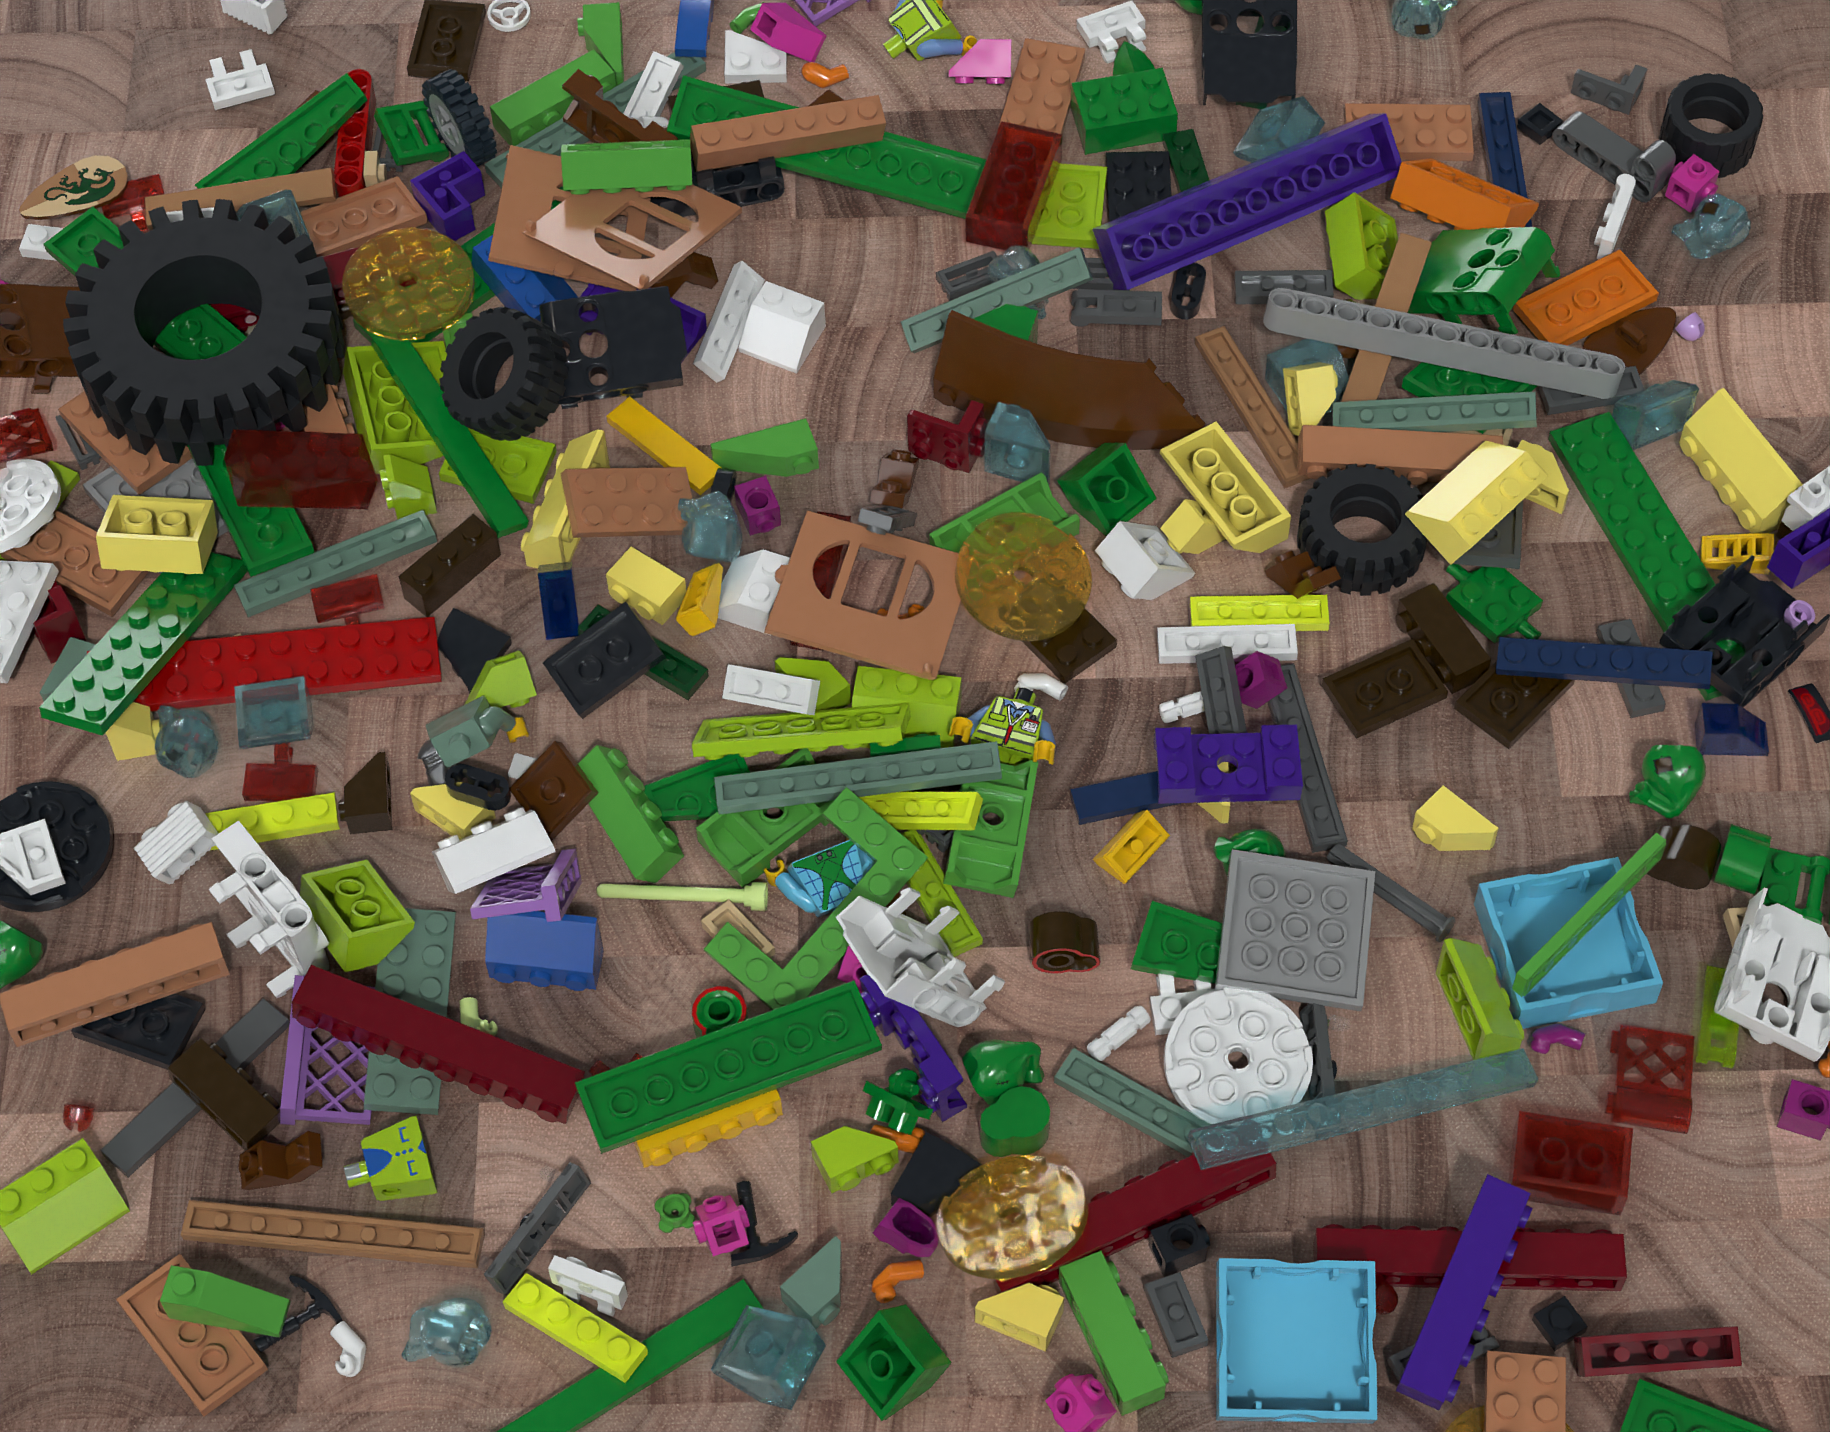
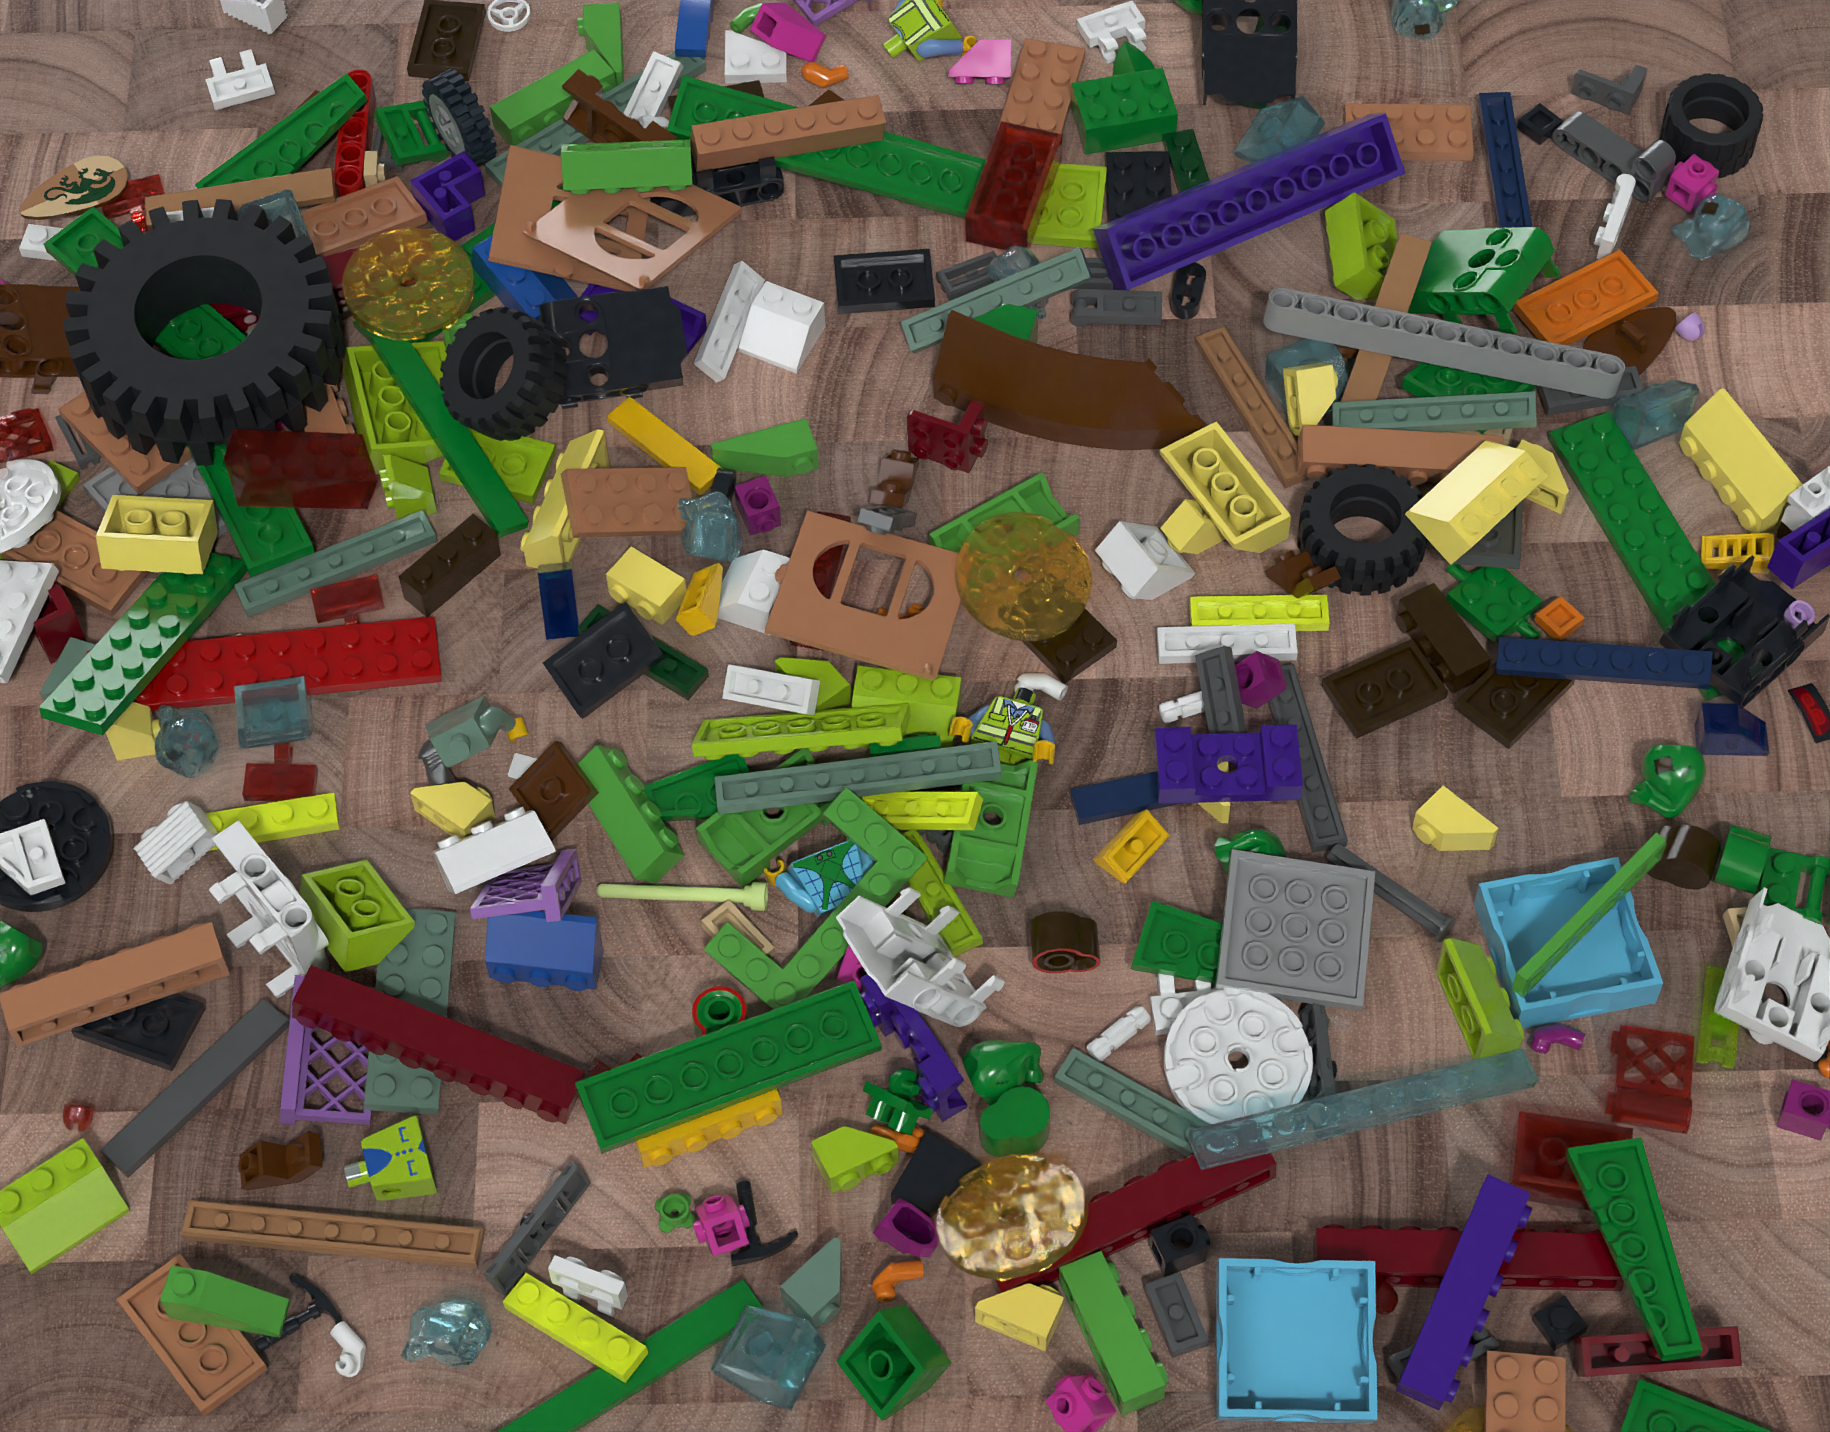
(225, 1093): dark brown brick -> none
(368, 798): dark brown slope -> none
(469, 645): black slope -> none
(470, 1017): yellowish green arm -> none
(477, 788): black beam -> none
(504, 682): lime slope -> none
(694, 269): reddish brown slope -> none
(884, 281): none -> black plate
(1016, 444): clear light blue slope -> none
(1107, 487): green slope -> none
(1255, 286): dark grey plate -> none
(1458, 197): orange slope -> none
(1559, 619): none -> orange plate
(1631, 1220): none -> green wing
(1638, 698): dark grey plate -> none

